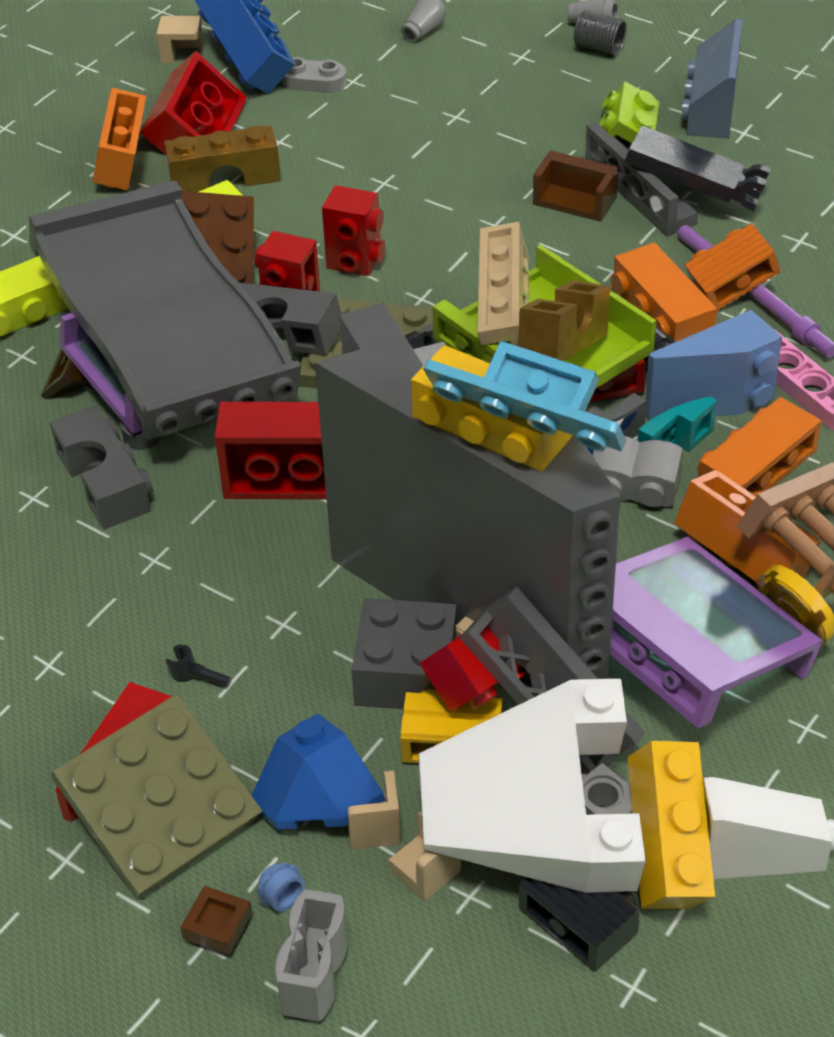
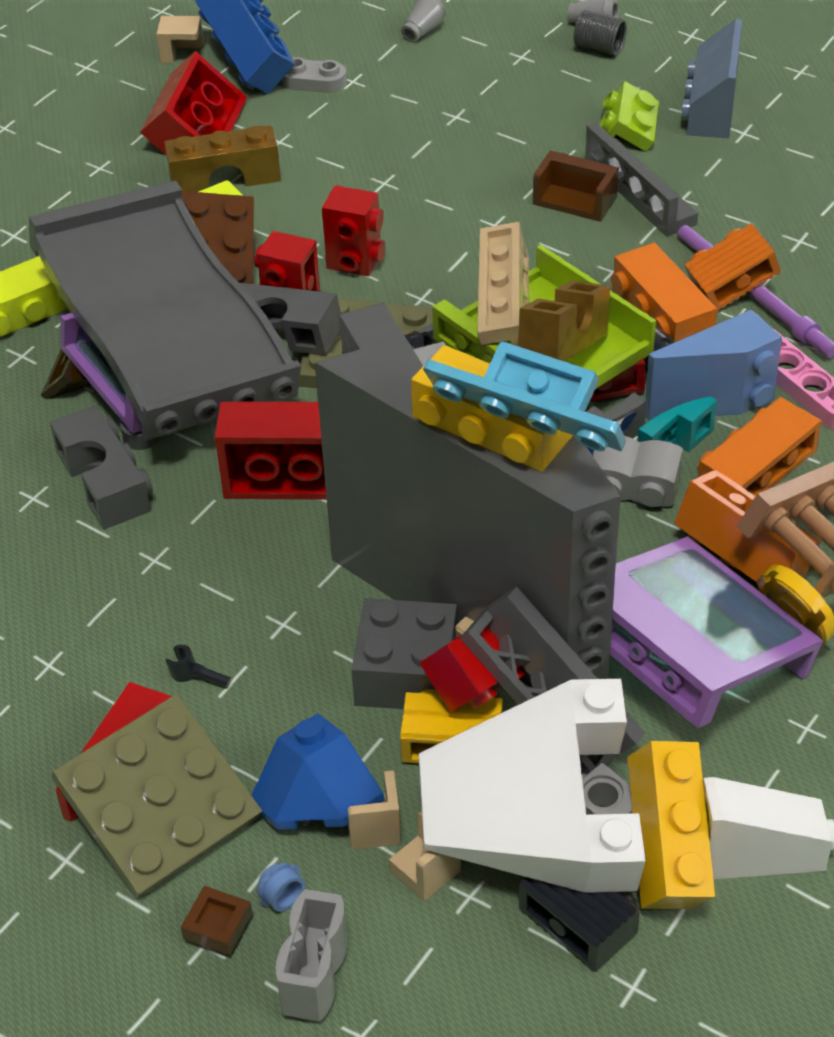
(119, 139): orange brick -> none
(697, 167): black tile -> none

